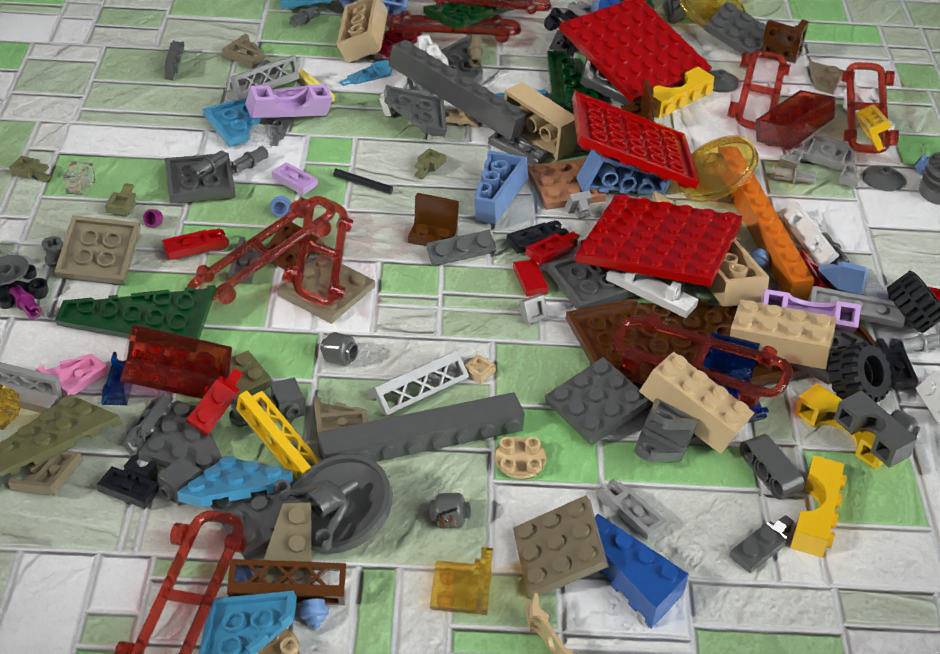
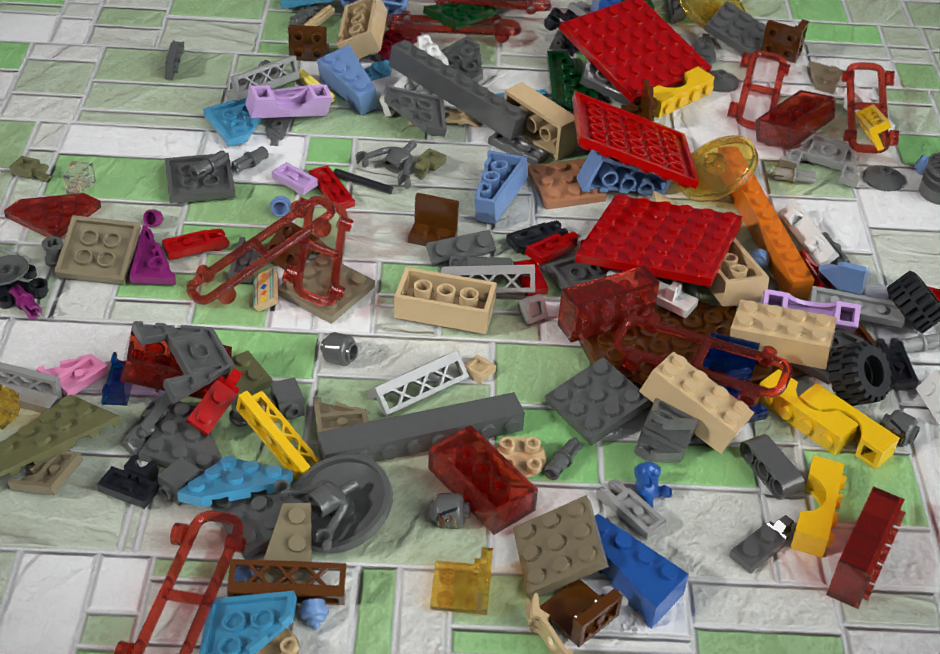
(51, 214): none -> clear red plate
(121, 202): olive plate -> none
(149, 262): none -> magenta wing
(161, 310): dark green wing -> none
(196, 352): none -> dark grey wing
(244, 51): dark tan wing -> none
(261, 135): clear brick -> none
(266, 289): none -> tan tile
(307, 42): none -> reddish brown bracket
(321, 16): none -> tan axle
(331, 187): none -> red tile
(348, 79): none -> medium blue wedge
(395, 161): none -> dark grey piece
(445, 300): none -> tan brick
(475, 51): dark tan pin -> none
(478, 261): none -> dark grey hinge
(484, 477): none -> clear red brick
(497, 271): none -> light grey fence
(563, 458): none -> dark grey axle
(579, 203): light grey tile -> none
(581, 611): none -> reddish brown bracket
(606, 302): none -> clear red brick
(647, 482): none -> blue piece
(706, 49): none -> dark grey piece
(829, 429): none -> yellow arch
(867, 548): none -> clear red brick
(892, 440): dark grey arch -> none

